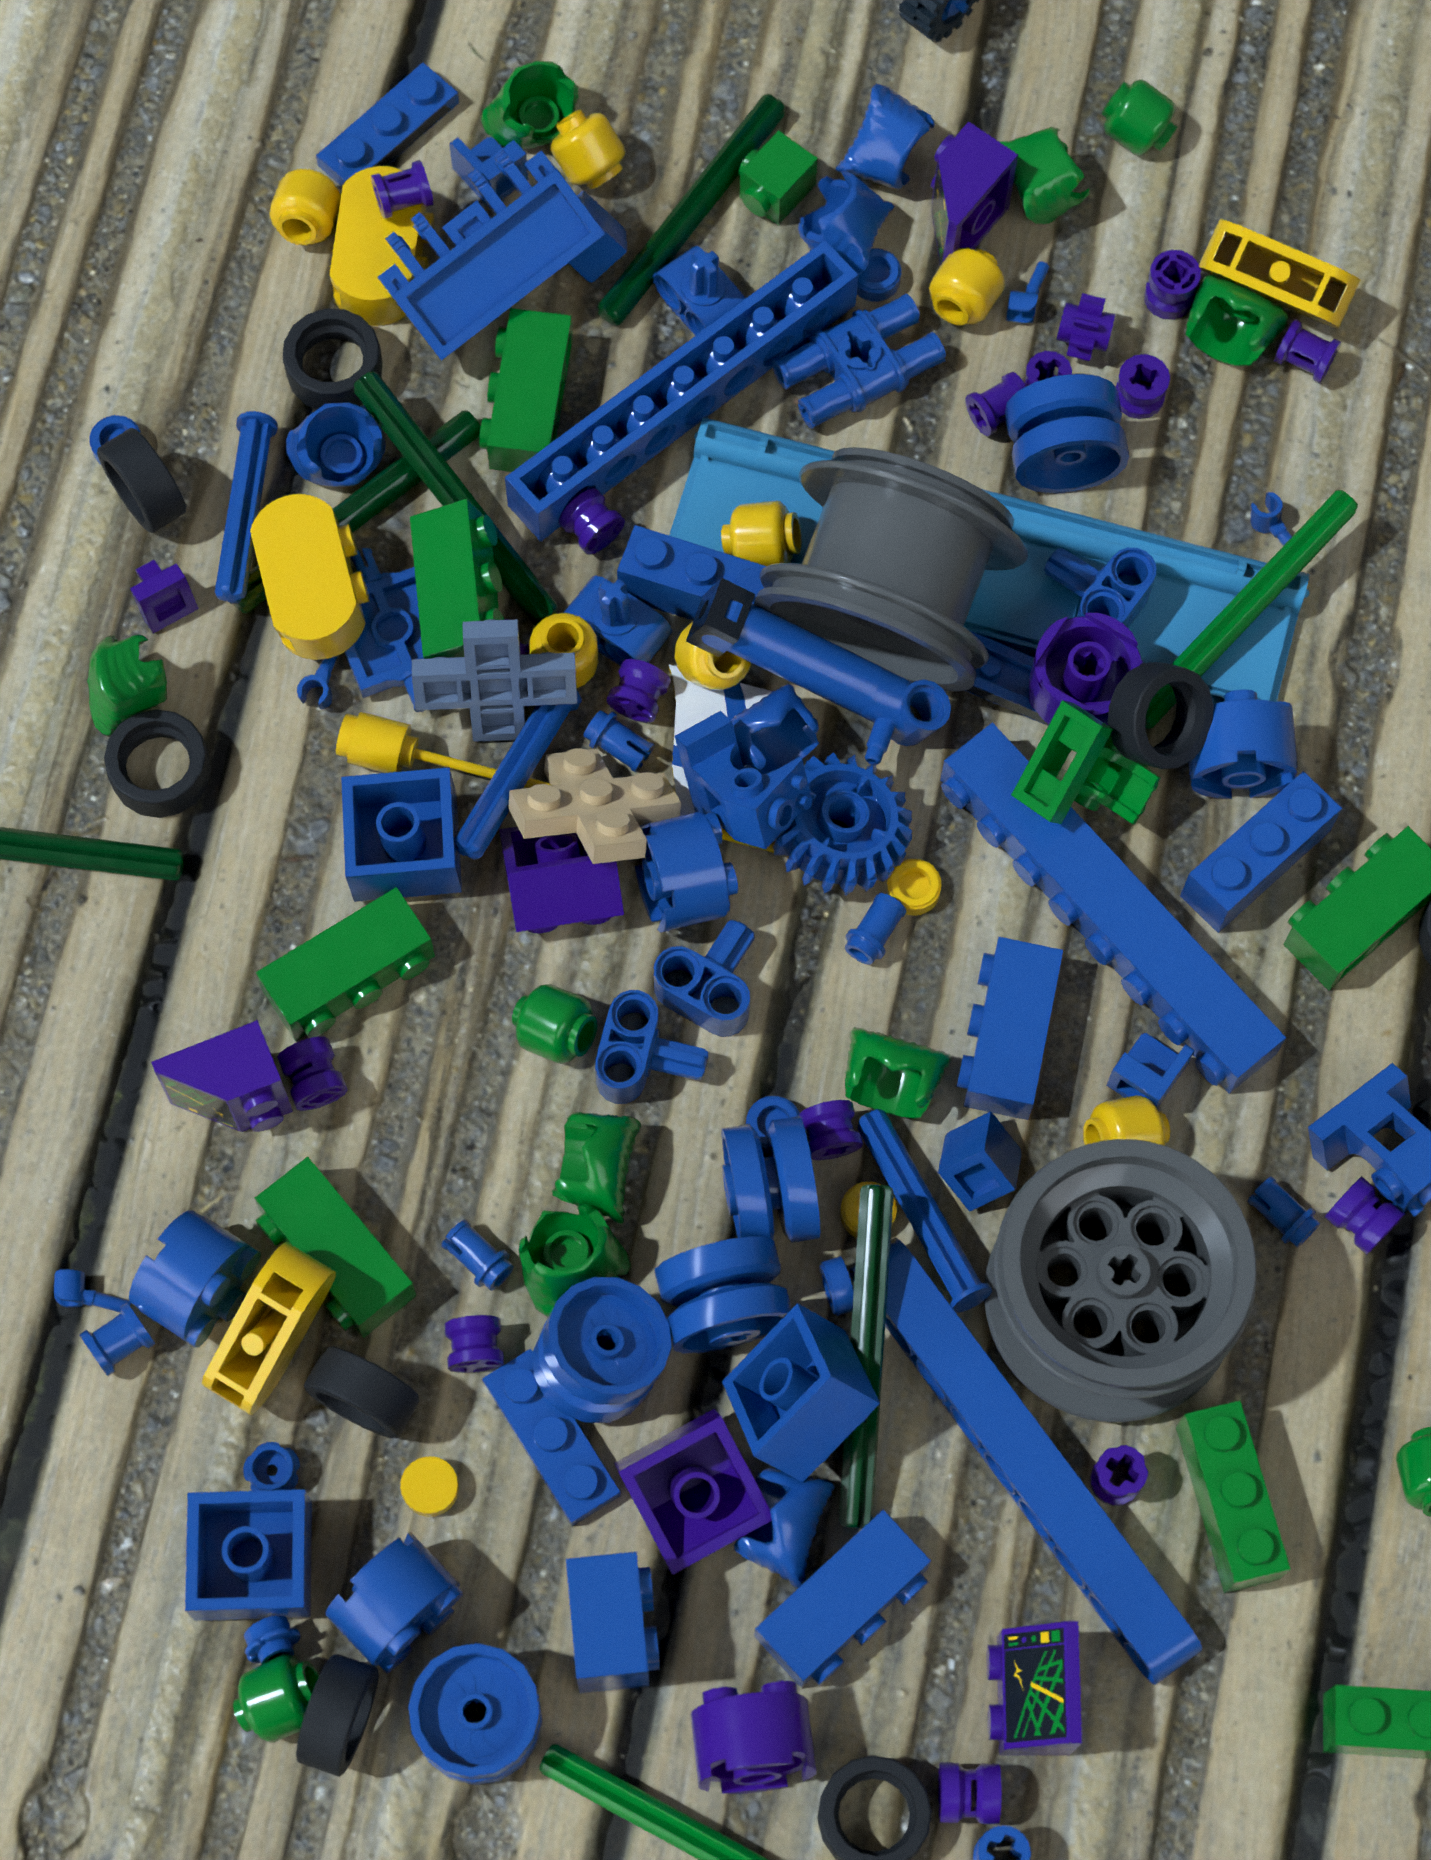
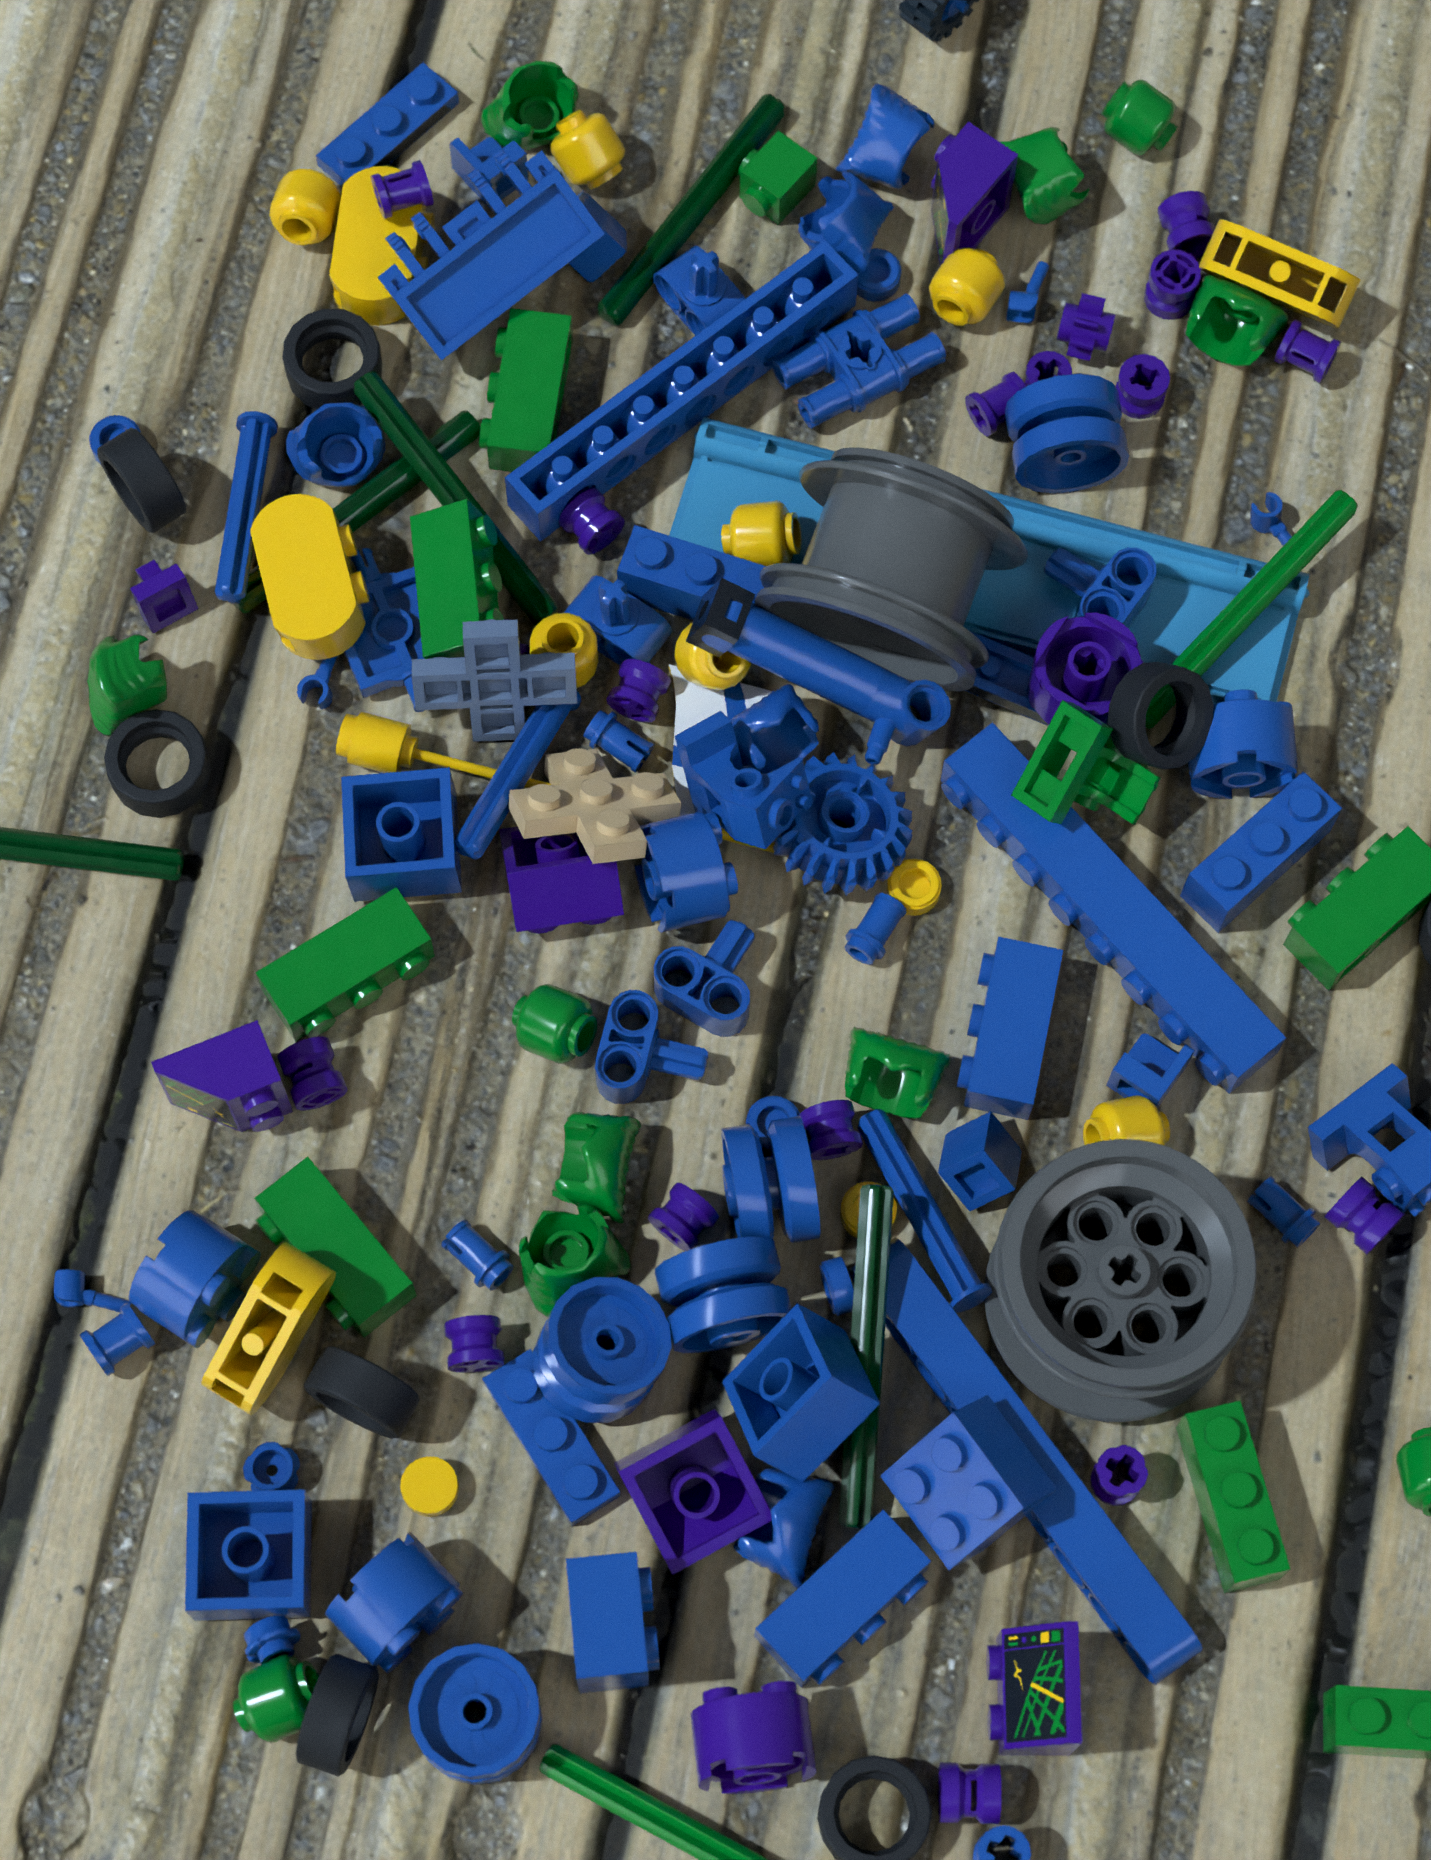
(683, 1217): none -> dark purple wheel
(968, 1482): none -> blue brick
(1187, 222): none -> dark purple wheel

